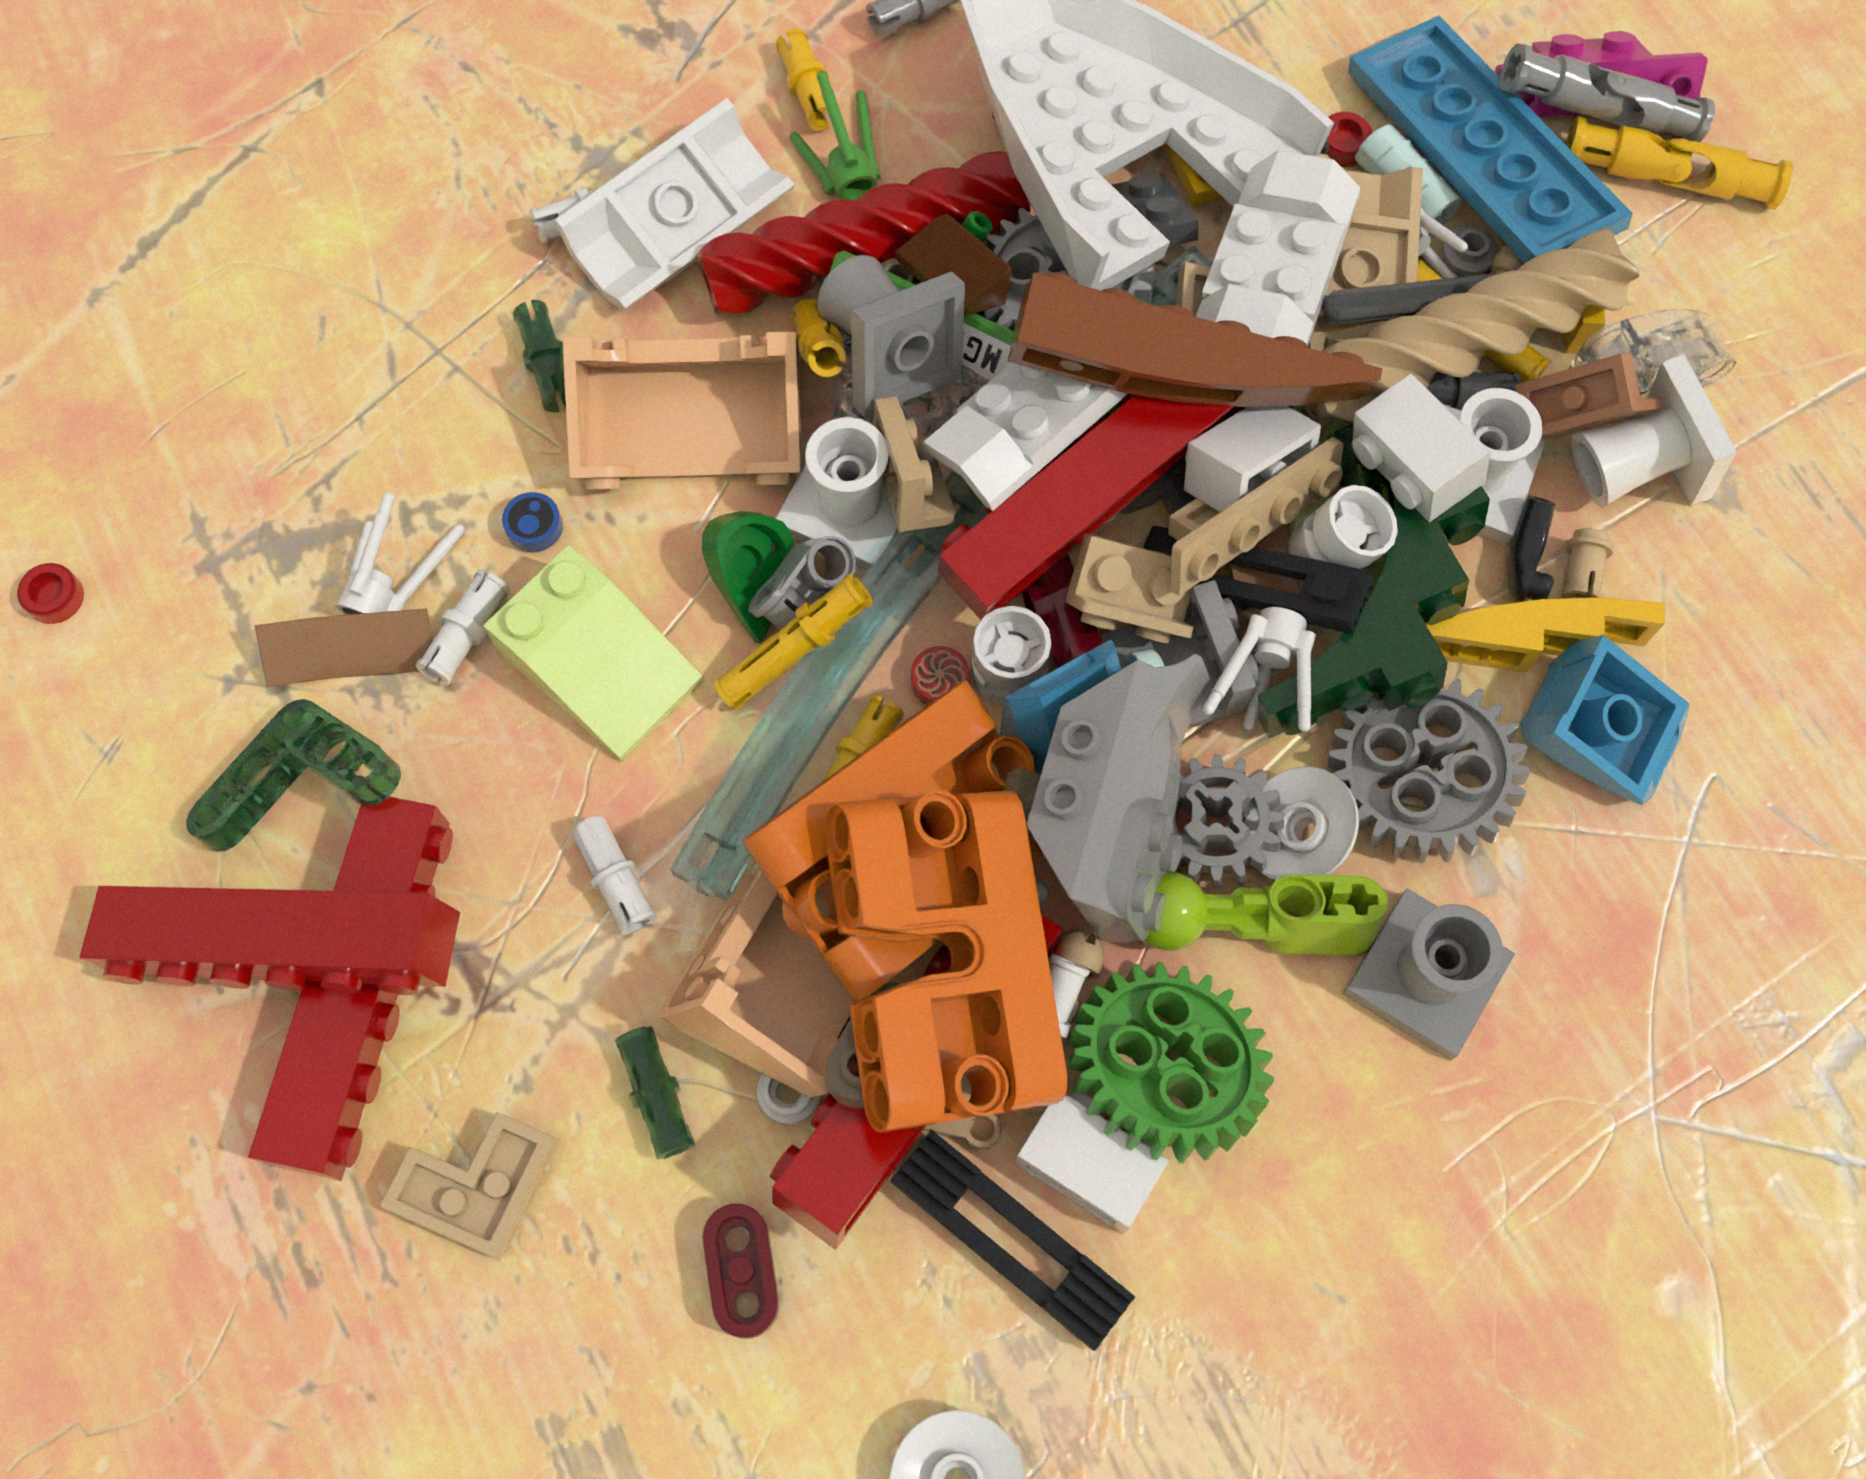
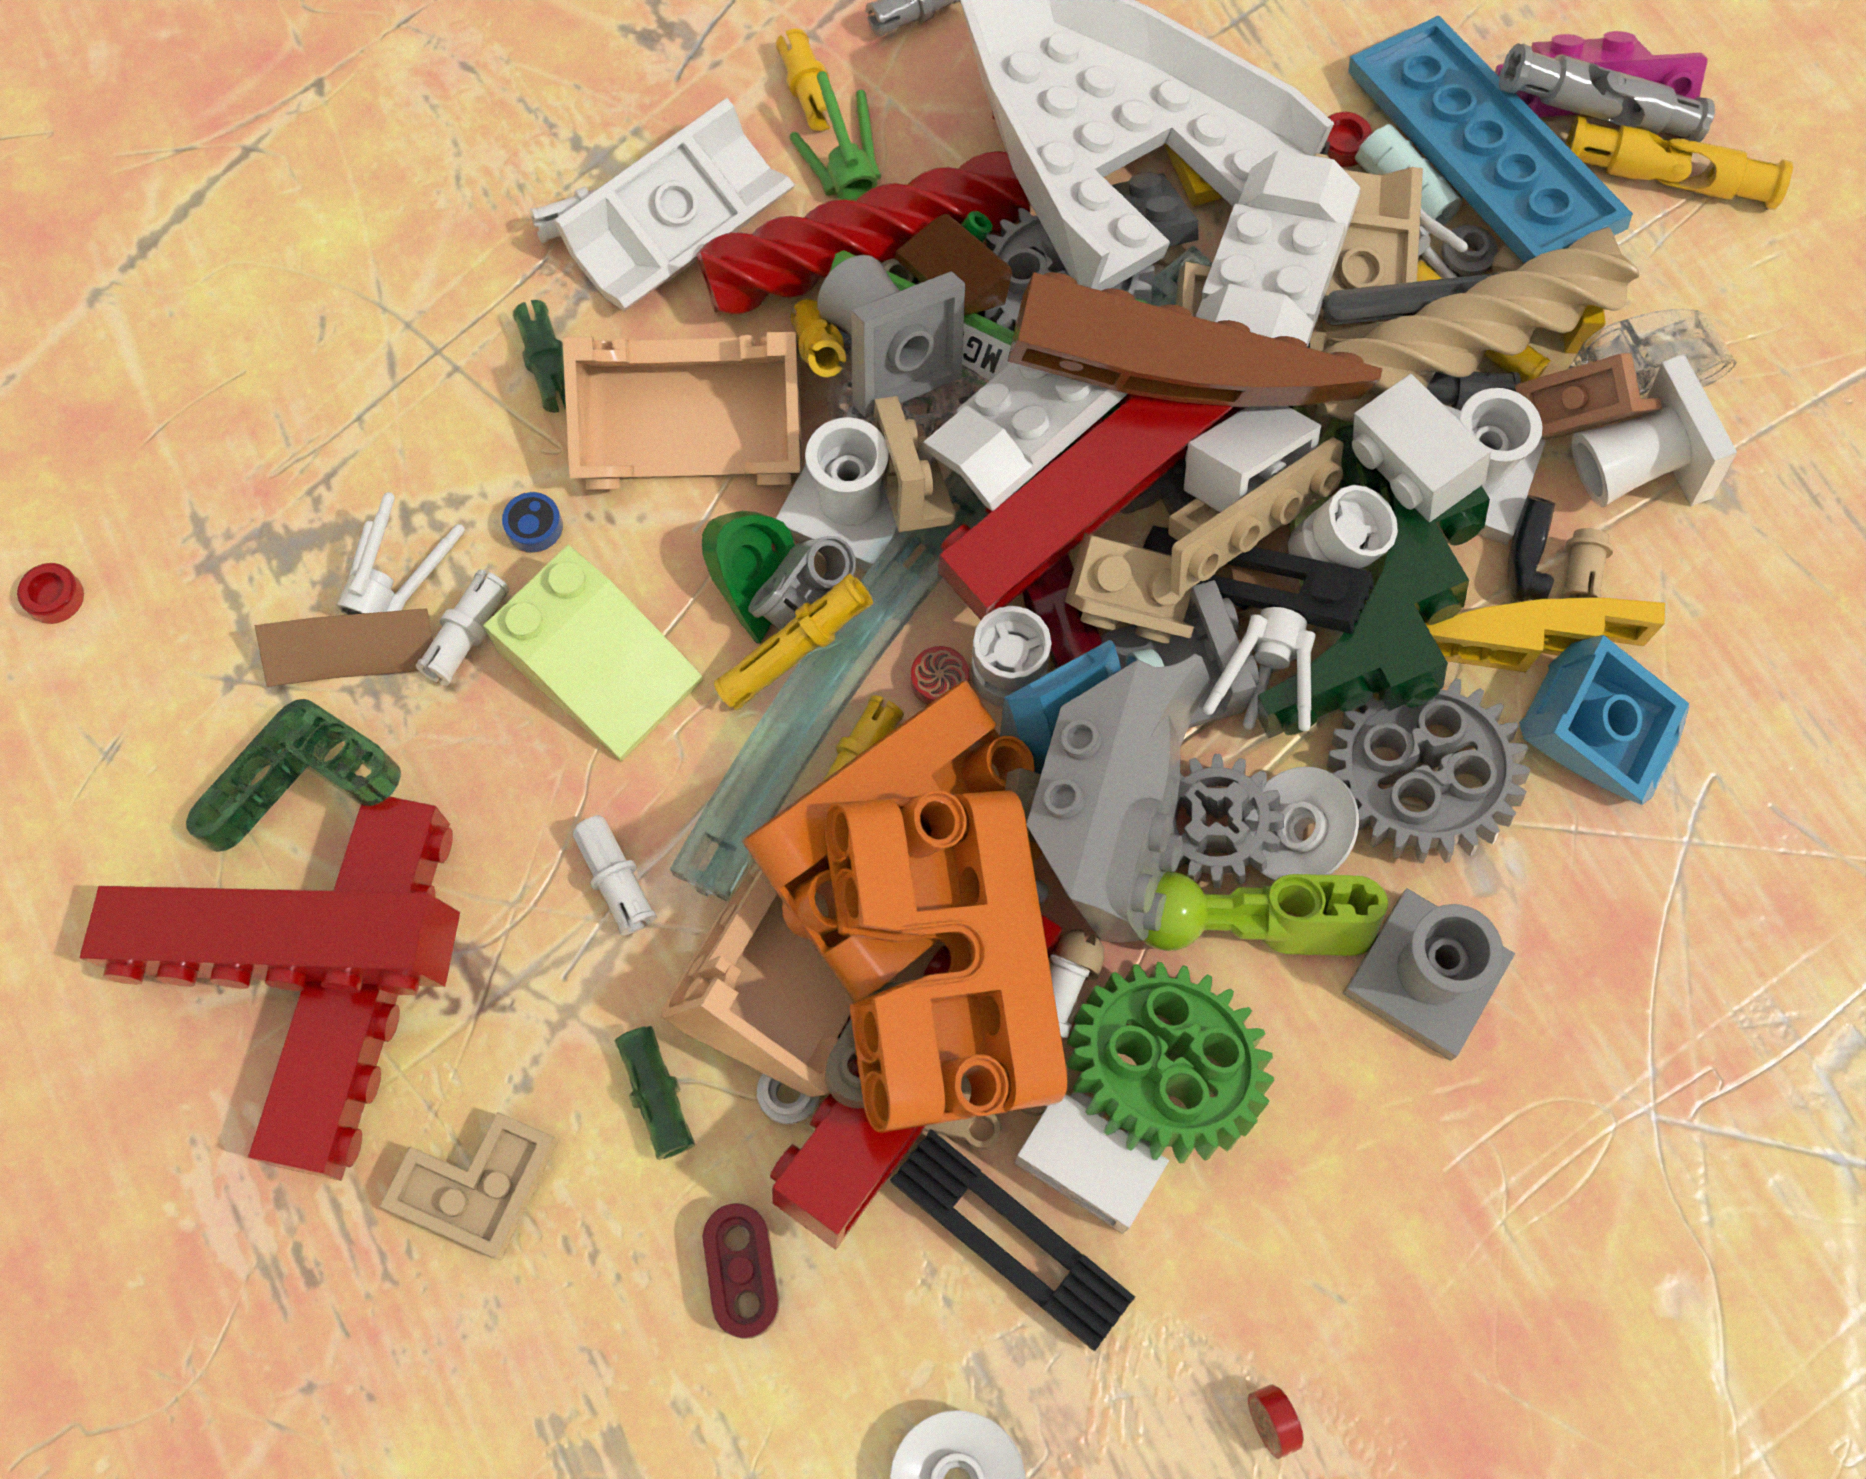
(1276, 1421): none -> red tile

